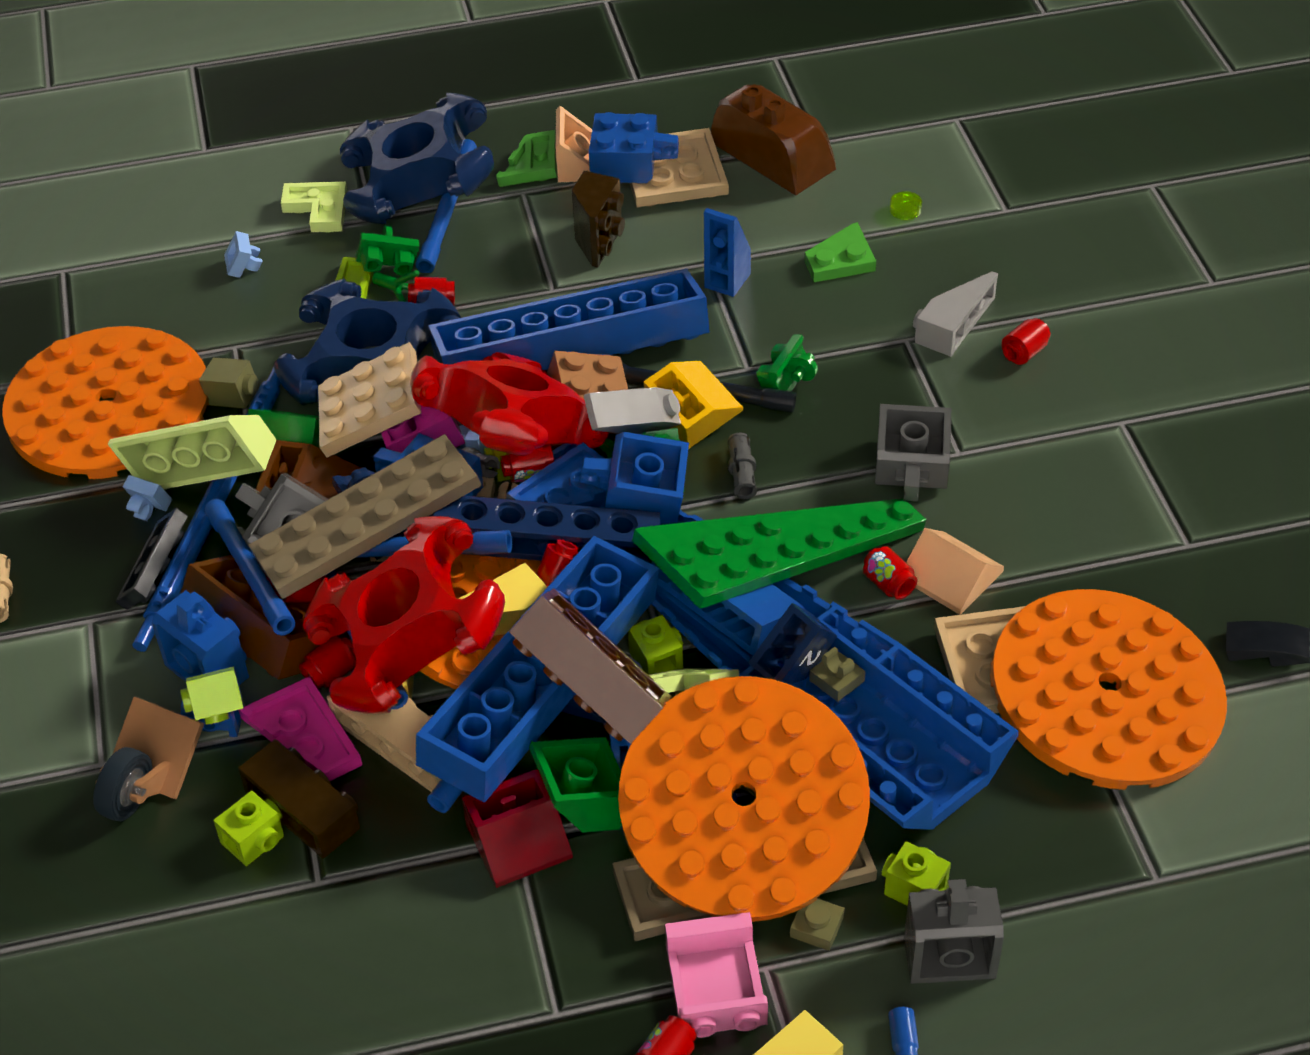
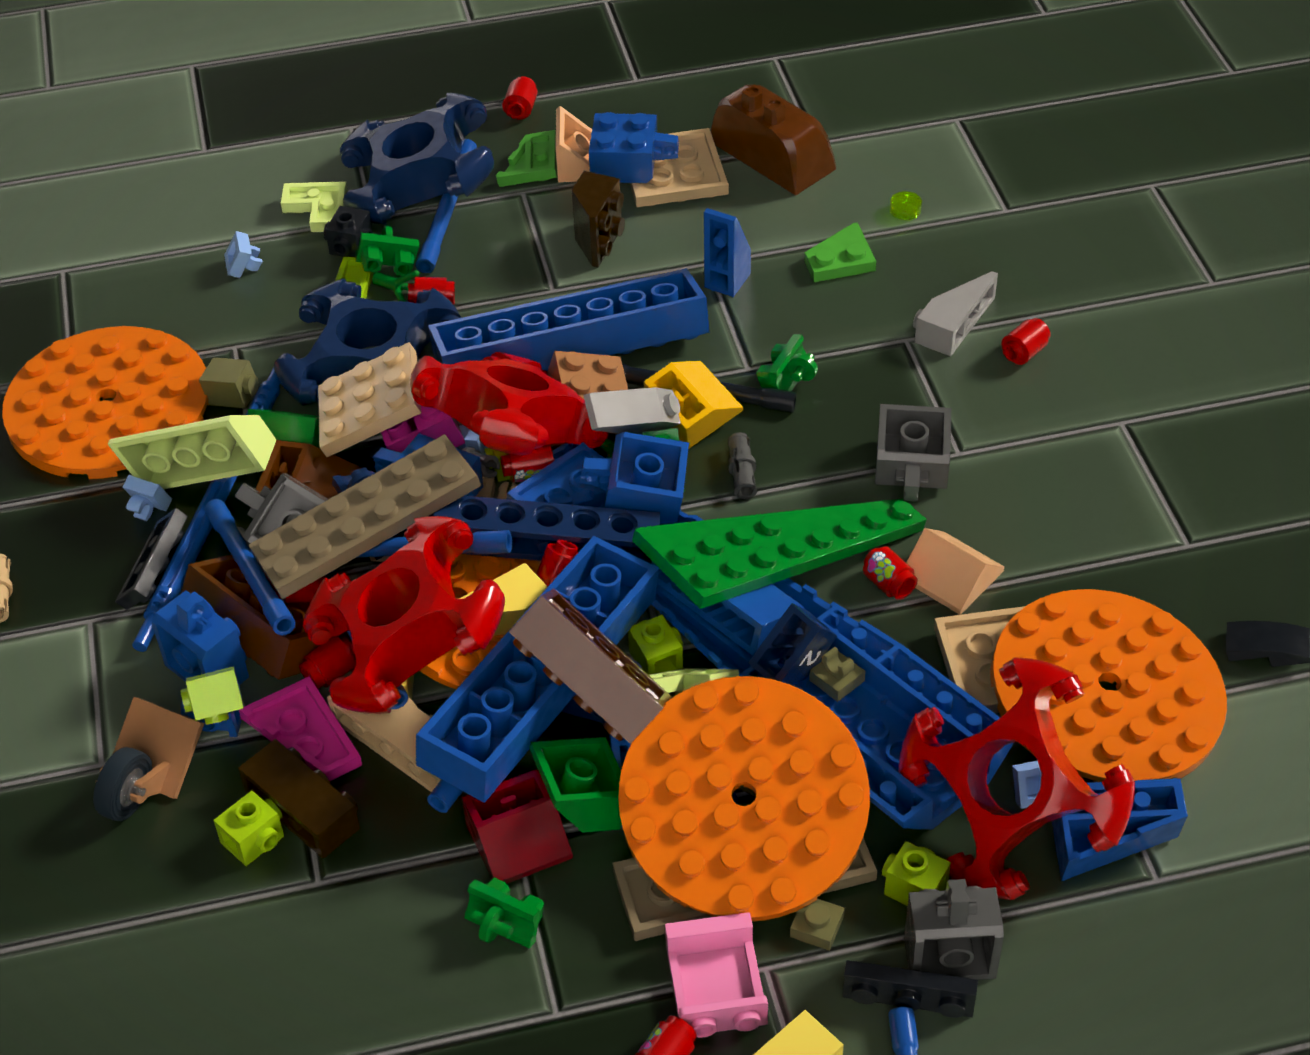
(345, 230): none -> black brick
(502, 914): none -> green hips
(520, 98): none -> red brick
(909, 988): none -> black plate
(1026, 782): none -> light blue tile
(1061, 787): none -> red piece
(1154, 819): none -> blue wedge

